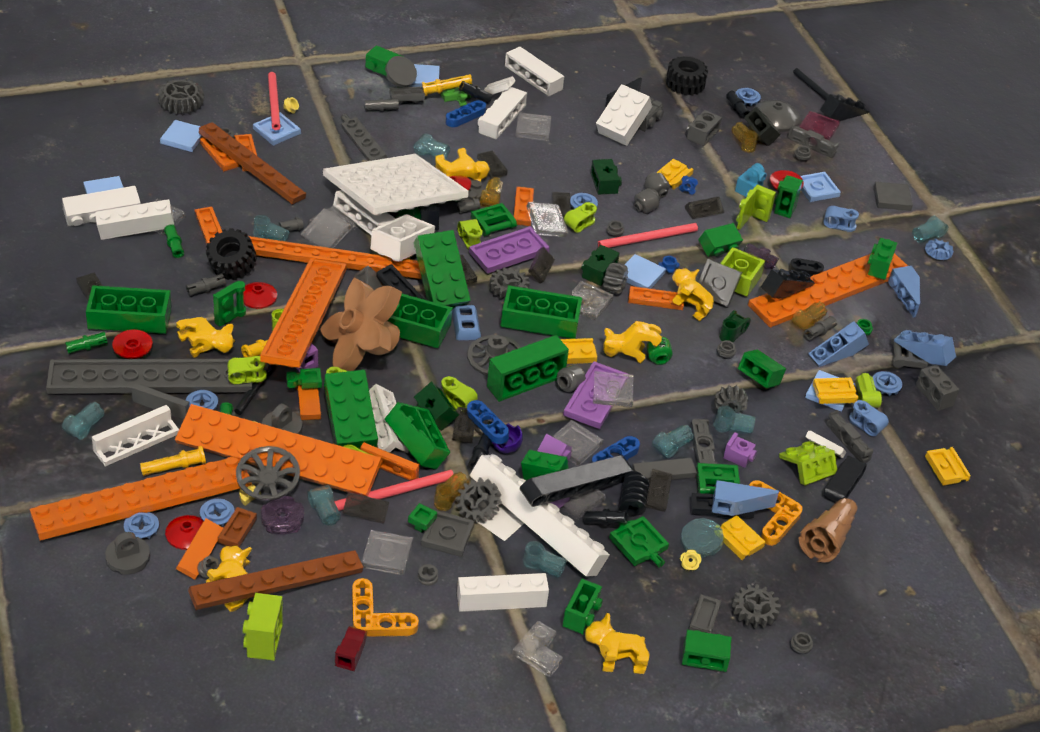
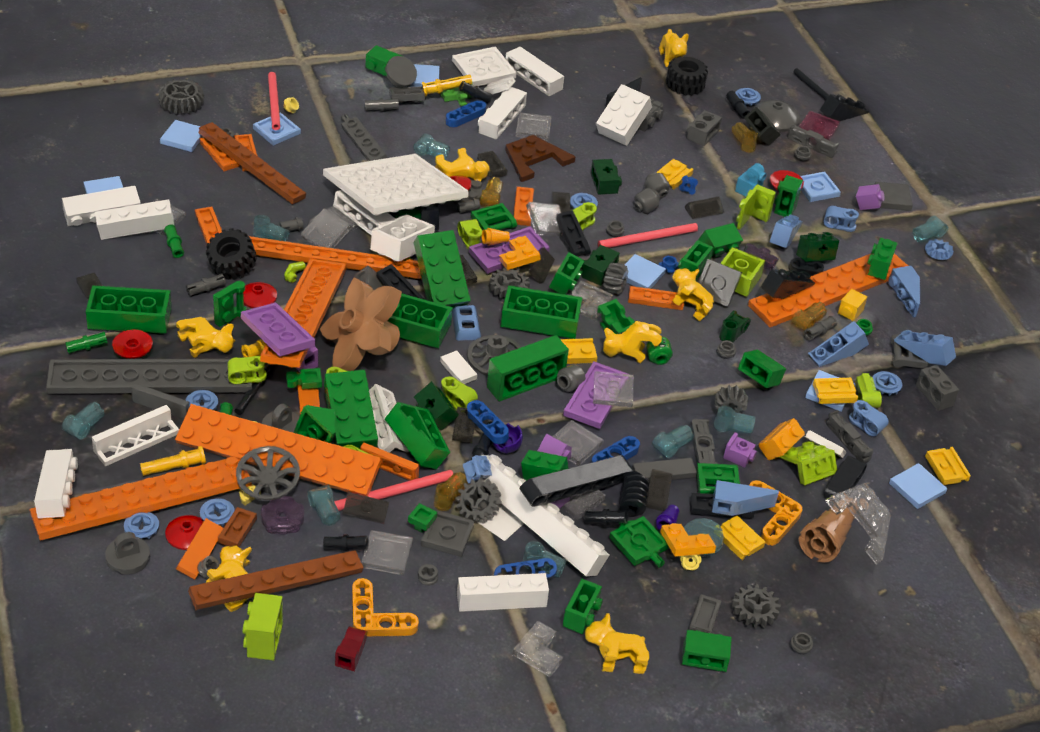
(55, 483): none -> white brick
(277, 329): none -> medium lavender plate
(292, 268): none -> lime arm
(316, 423): none -> green slope
(345, 542): none -> black pin
(458, 367): none -> white tile
(476, 468): none -> medium blue bracket
(484, 66): none -> white plate
(493, 236): none -> light orange cone
(522, 253): none -> light orange plate
(534, 150): none -> reddish brown wing
(541, 564): none -> blue beam
(567, 273): none -> green brick
(573, 233): none -> black plate
(614, 317): none -> green cylinder
(668, 516): none -> dark purple cone
(673, 46): none -> yellow animal
(684, 544): none -> light orange plate
(696, 257): none -> green brick
(781, 439): none -> light orange brick
(785, 230): none -> medium blue slope
(817, 247): none -> dark green brick
(852, 305): none -> yellow brick
(869, 197): none -> medium lavender brick
(870, 514): none -> clear wing
(918, 486): none -> light blue tile

